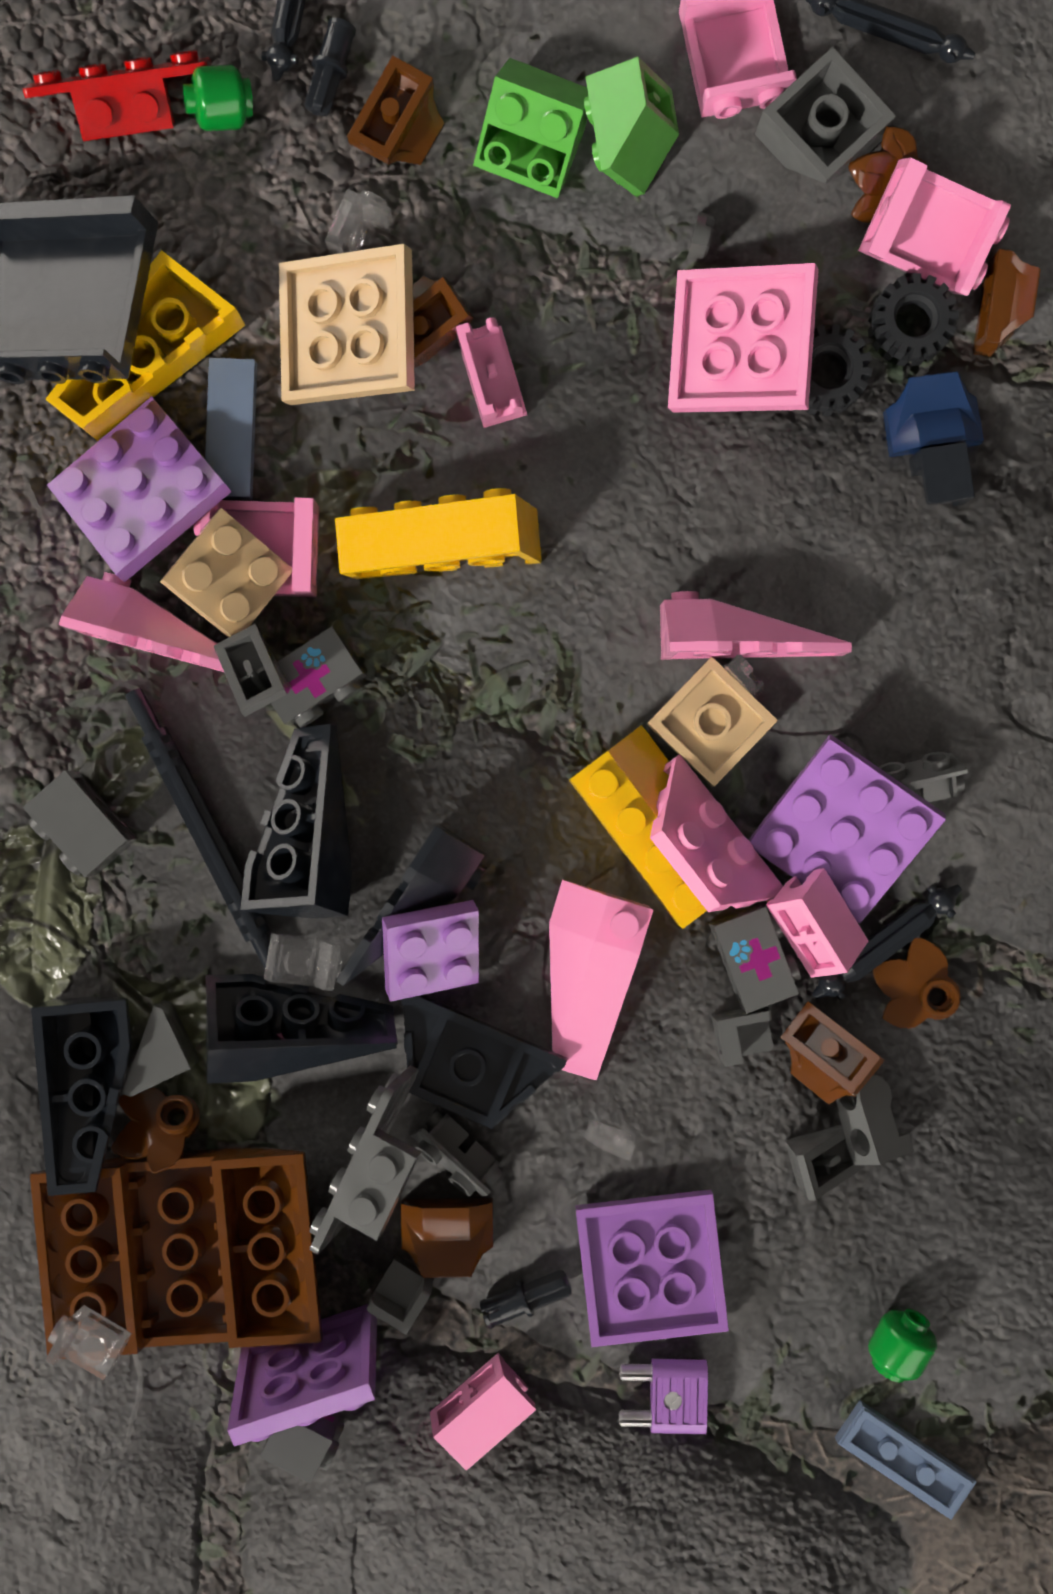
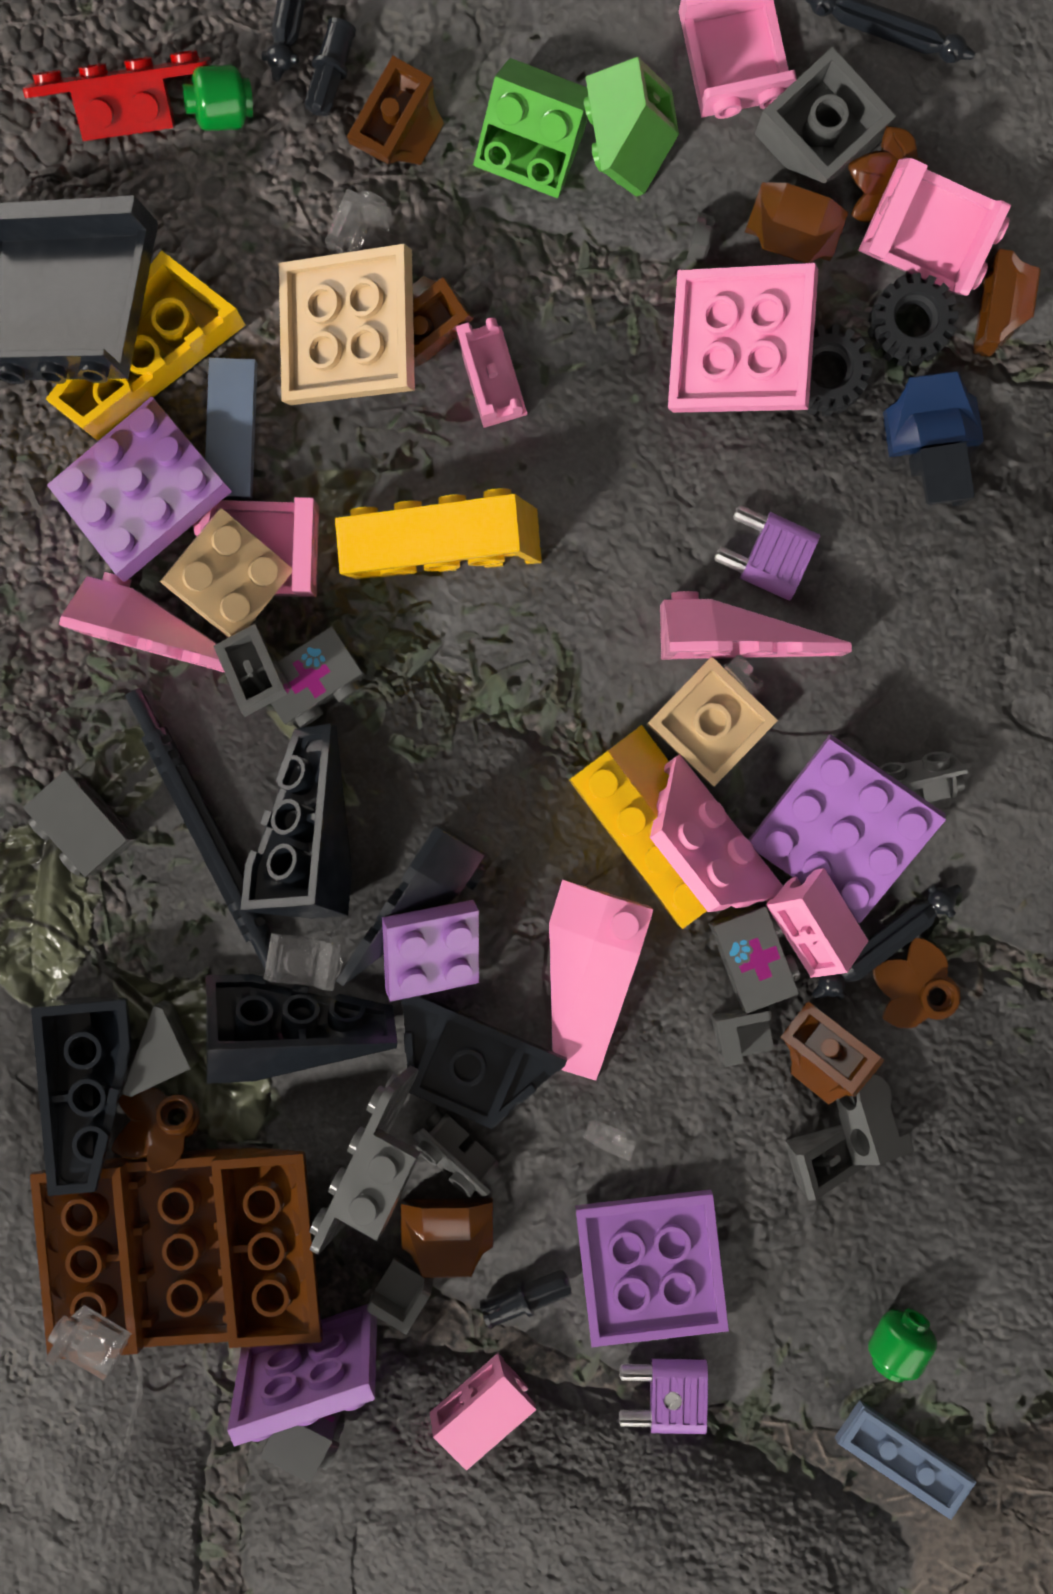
(777, 555): none -> medium lavender piece
(796, 222): none -> reddish brown slope

